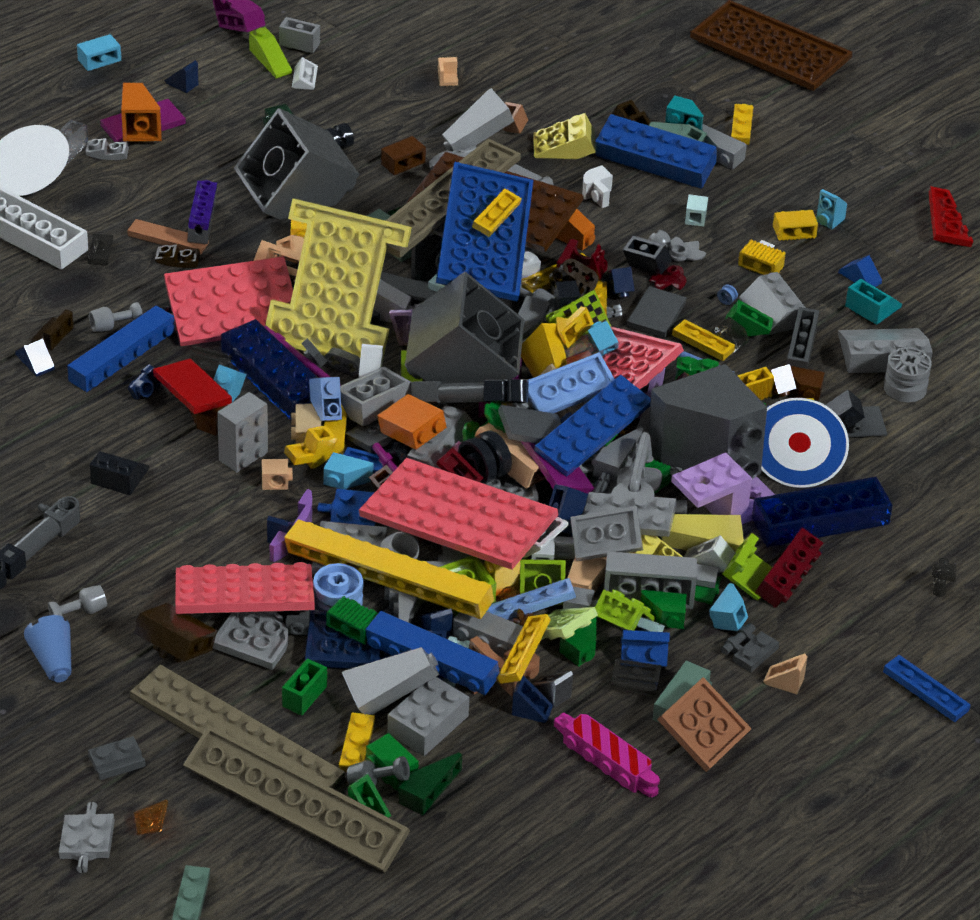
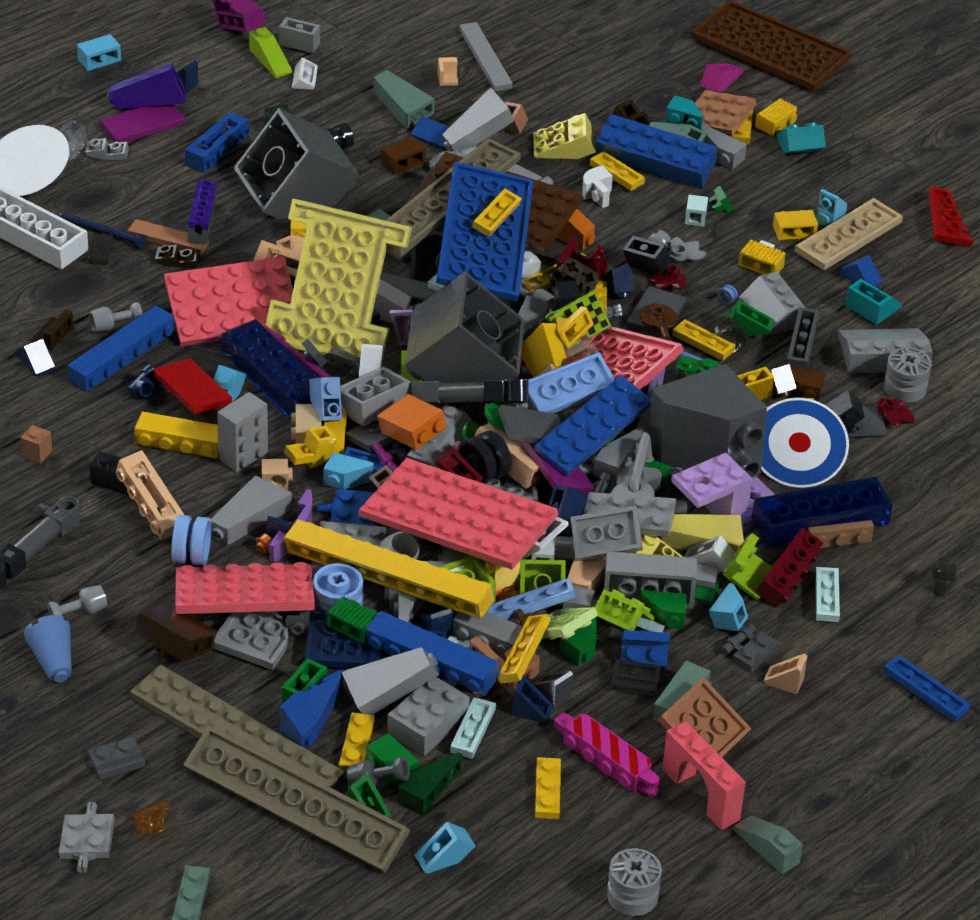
(36, 444): none -> nougat brick
(132, 471): none -> light nougat brick
(138, 240): none -> dark blue bar
(140, 114): orange slope -> none
(150, 88): none -> dark purple slope
(177, 435): none -> yellow brick
(191, 540): none -> light blue wheel
(217, 142): none -> blue brick
(250, 510): none -> light grey slope
(263, 543): none -> orange plate
(307, 711): none -> blue wedge
(402, 98): none -> sand green slope
(430, 132): none -> blue slope
(445, 848): none -> medium azure slope
(473, 727): none -> light aqua plate
(485, 56): none -> light grey tile
(548, 788): none -> yellow plate
(603, 337): medium azure slope -> none
(621, 173): none -> yellow plate
(634, 881): none -> light grey wheel
(658, 317): none -> reddish brown piece
(689, 751): none -> coral arch
(720, 76): none -> dark pink slope
(720, 201): none -> green tile
(724, 111): none -> nougat plate
(771, 842): none -> sand green slope
(776, 117): none -> yellow brick
(801, 139): none -> teal slope
(827, 594): none -> light aqua plate
(843, 533): none -> medium nougat plate
(848, 234): none -> tan plate
(894, 411): none -> dark red plate

